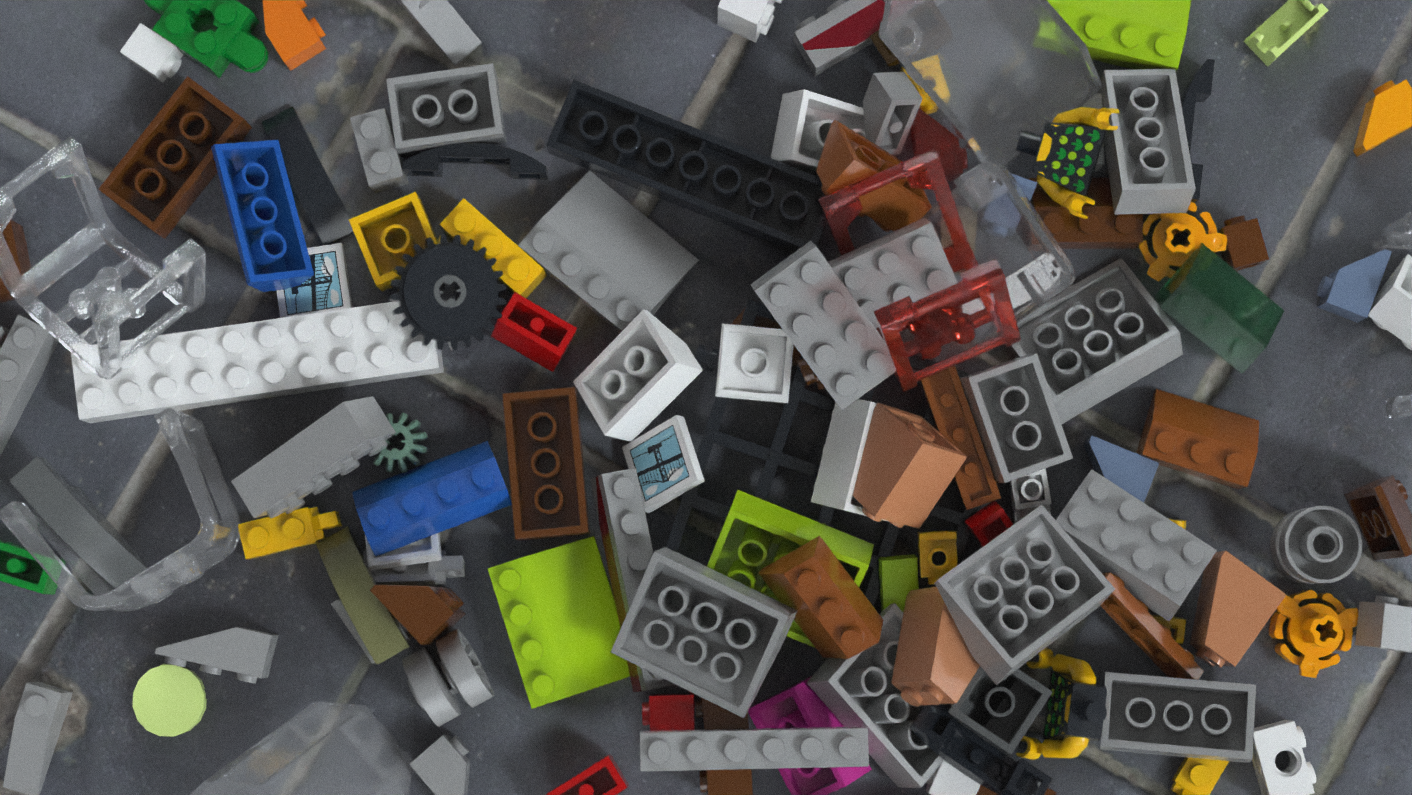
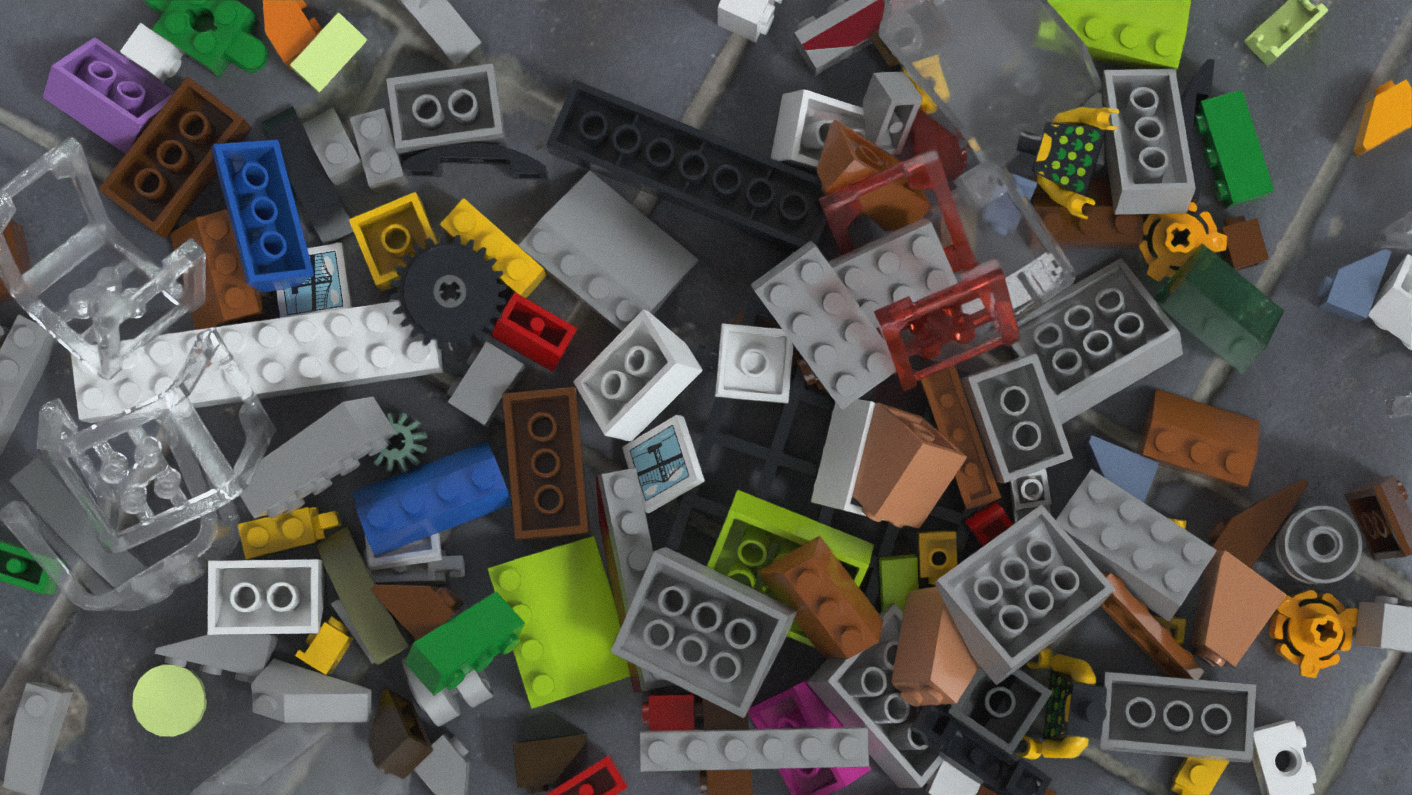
(106, 93): none -> medium lavender slope
(124, 487): none -> clear windscreen
(226, 292): none -> dark orange slope
(265, 596): none -> white slope
(306, 696): none -> light grey slope
(326, 646): none -> yellow brick
(328, 52): none -> yellowish green hinge
(334, 147): none -> light grey slope
(397, 736): none -> dark brown slope
(465, 644): none -> green brick
(486, 380): none -> light grey brick
(545, 759): none -> dark brown slope
(1232, 149): none -> green brick
(1251, 529): none -> reddish brown slope

